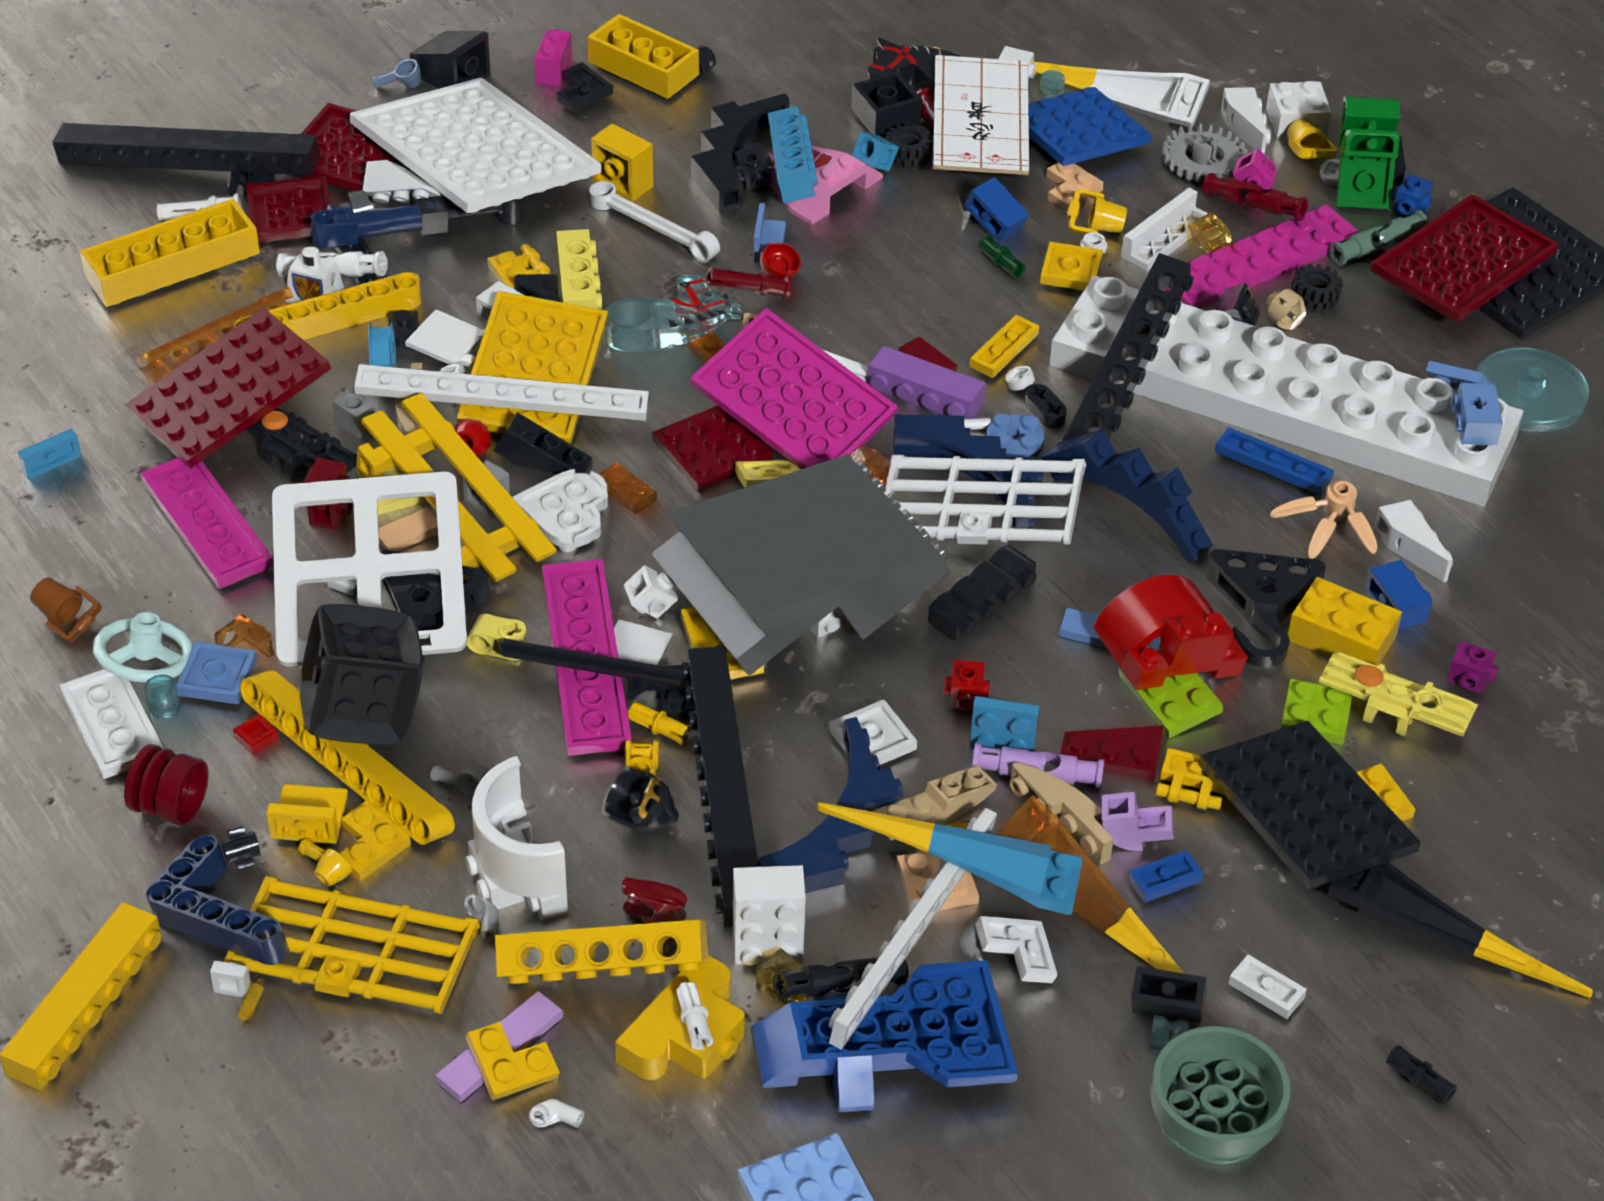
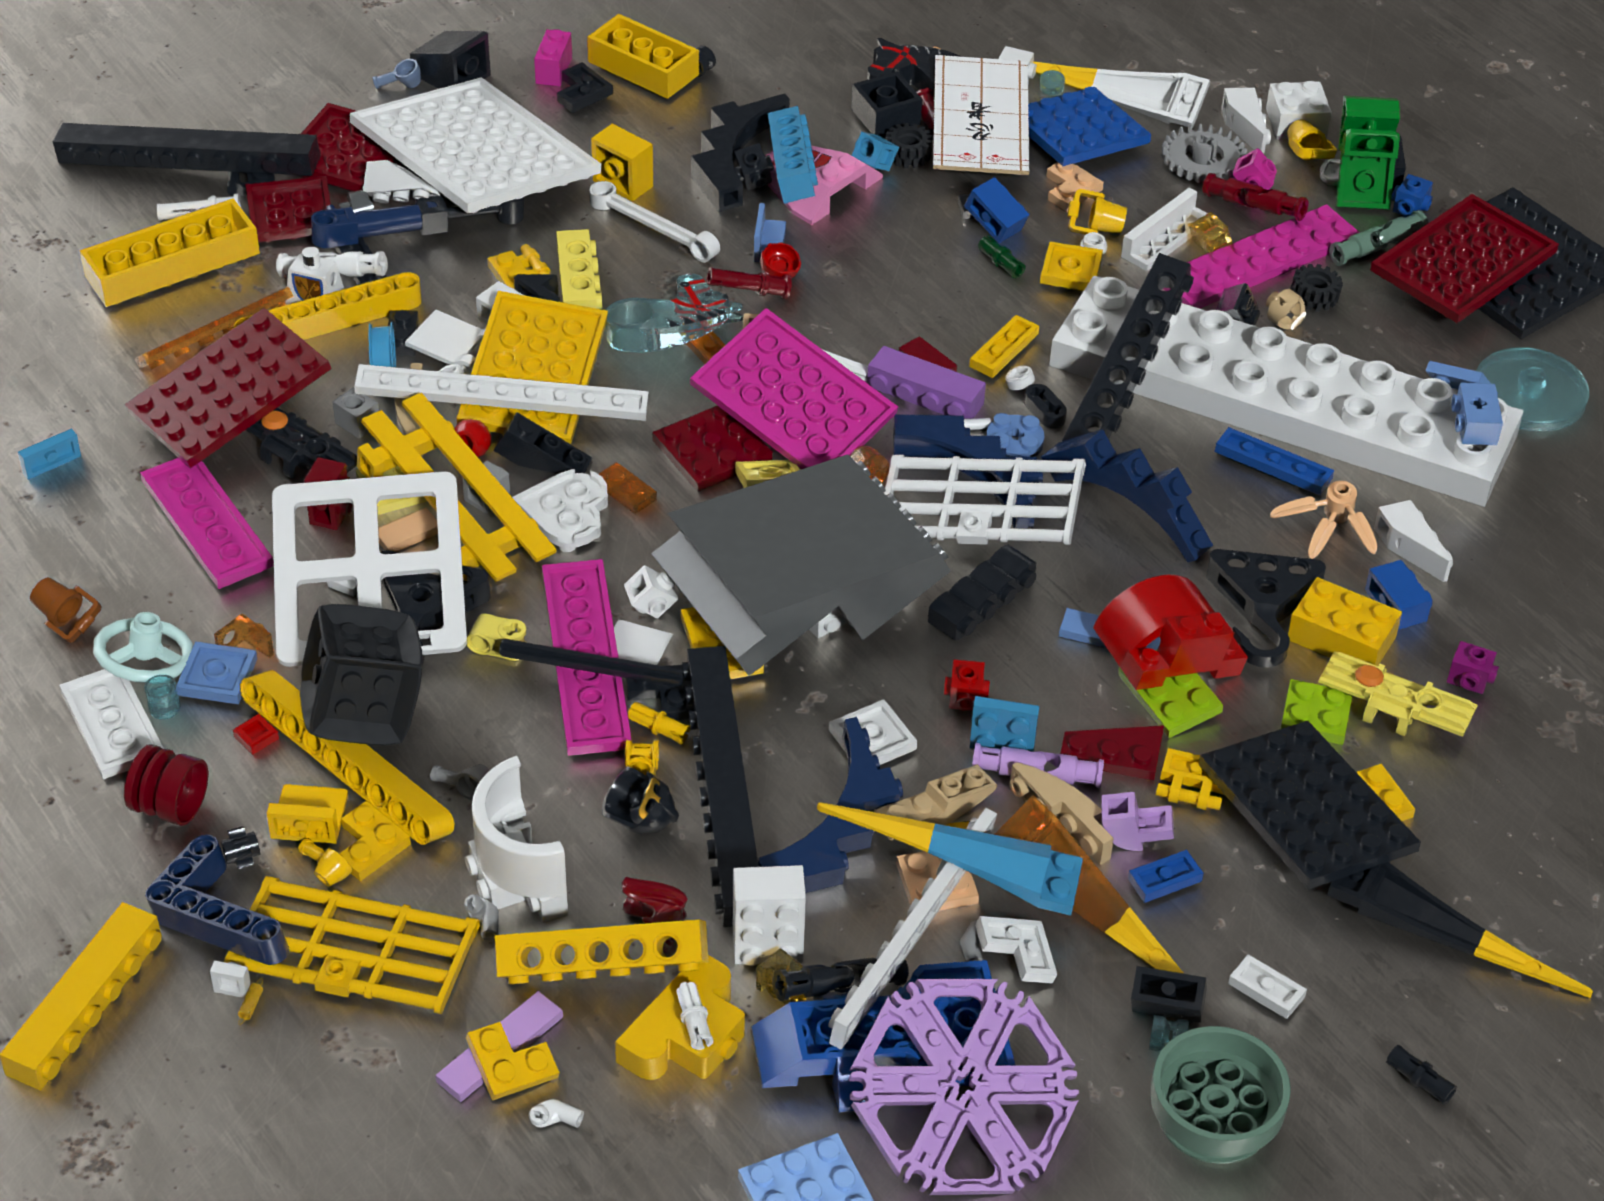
(984, 1112): none -> lavender plate

